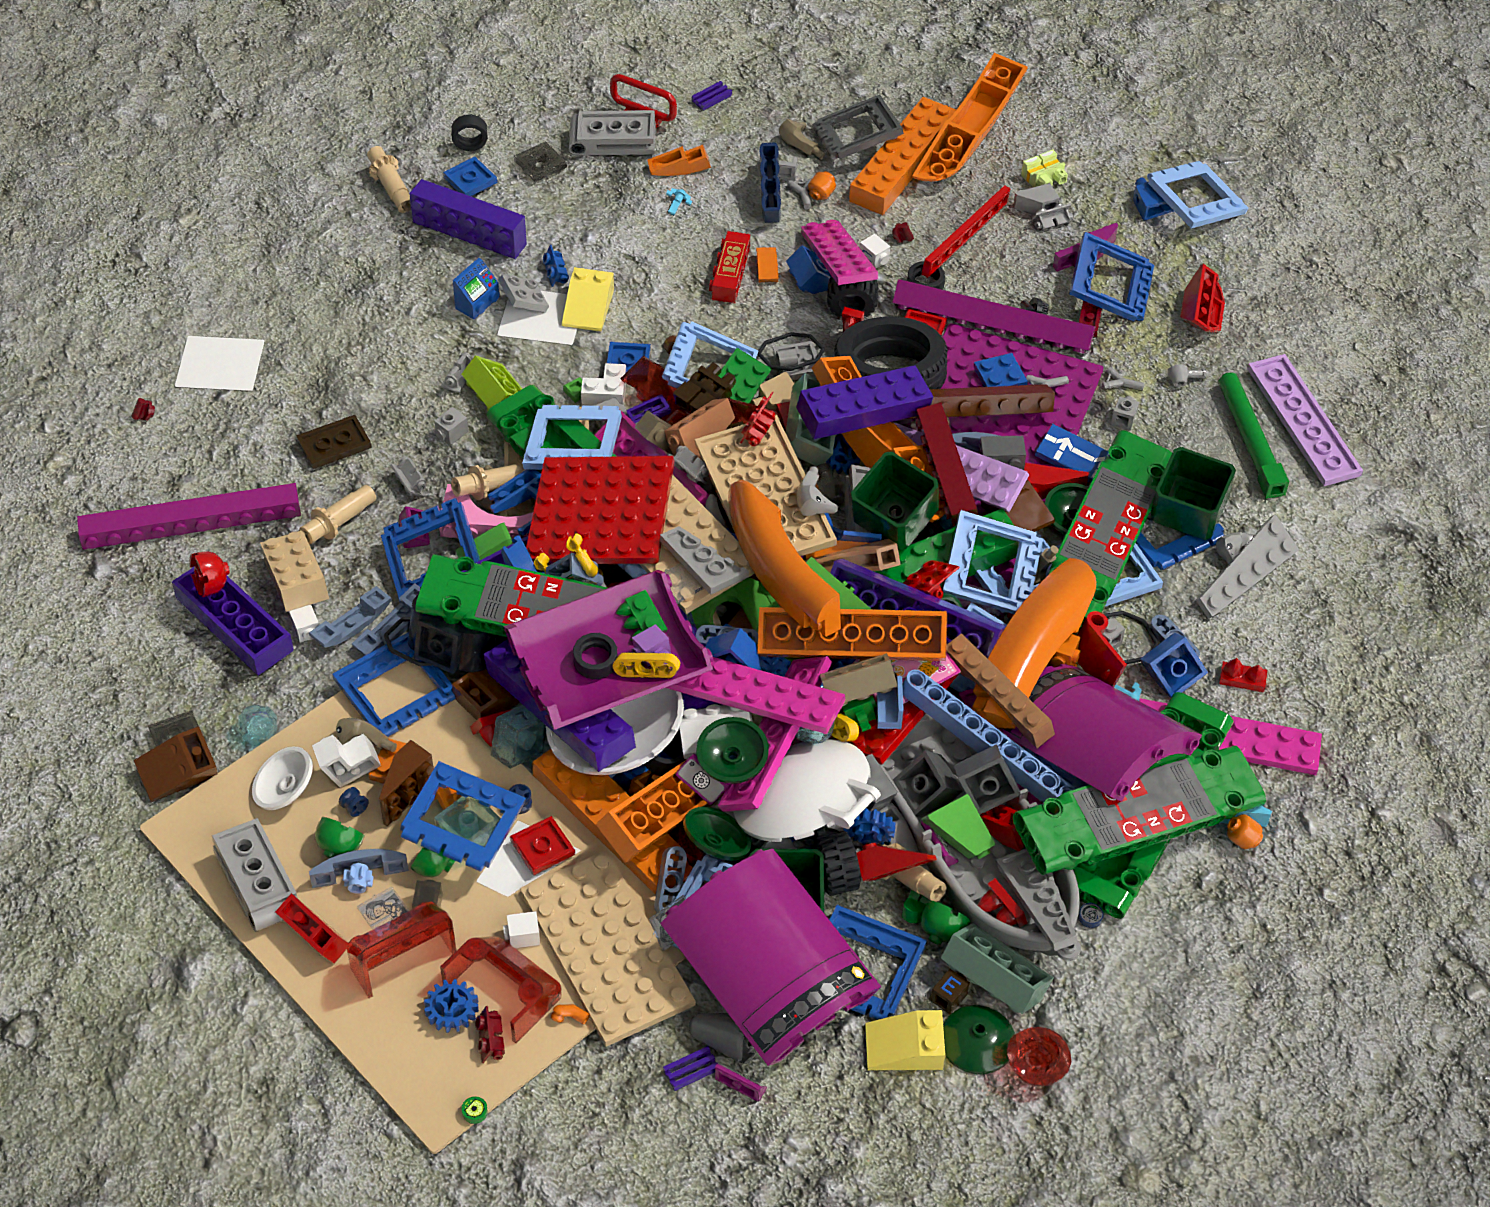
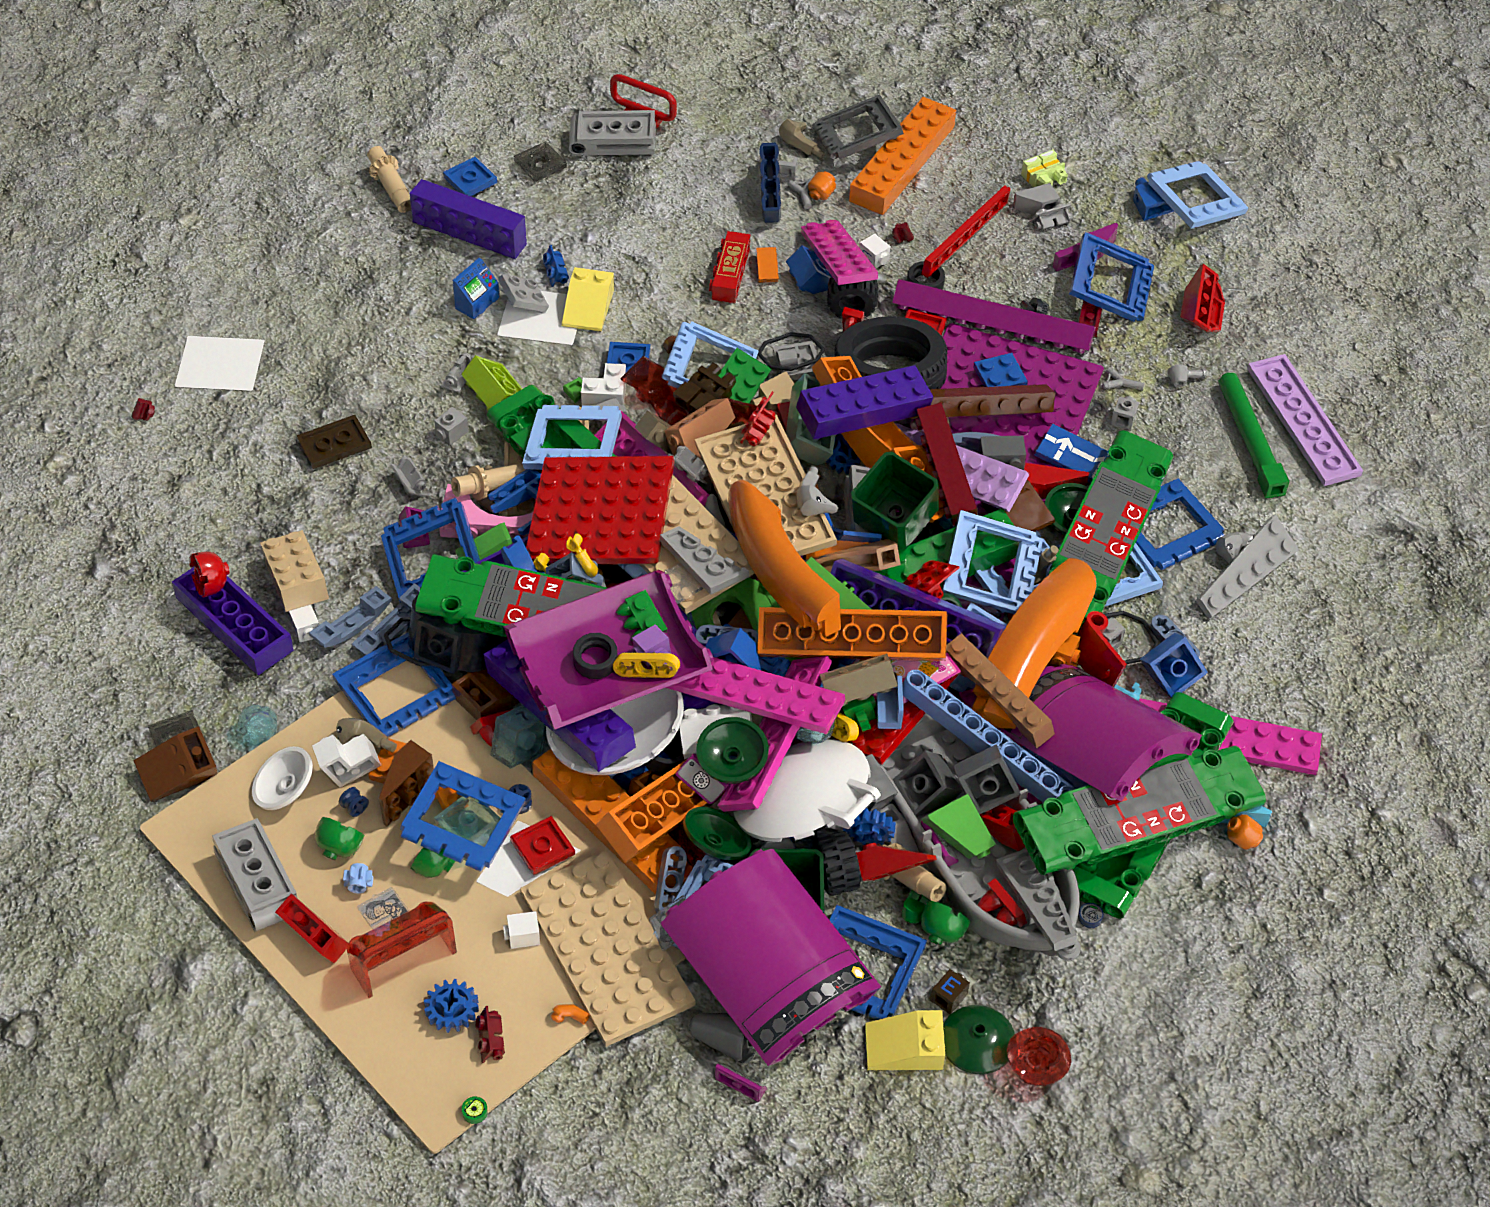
(188, 516): magenta brick -> none
(326, 521): tan gear -> none
(326, 872): sand blue slope -> none
(427, 891): clear smoke brick -> none
(469, 121): black tyre -> none
(536, 987): clear red windscreen -> none
(659, 410): dark purple tile -> none
(679, 162): orange slope -> none
(680, 195): medium azure piece -> none
(681, 1063): dark purple tile -> none
(701, 98): dark purple tile -> none
(971, 120): orange slope -> none
(996, 968): sand green brick -> none
(1050, 382): light grey piece -> none
(1192, 493): dark green plate -> none
(1243, 676): red tile -> none

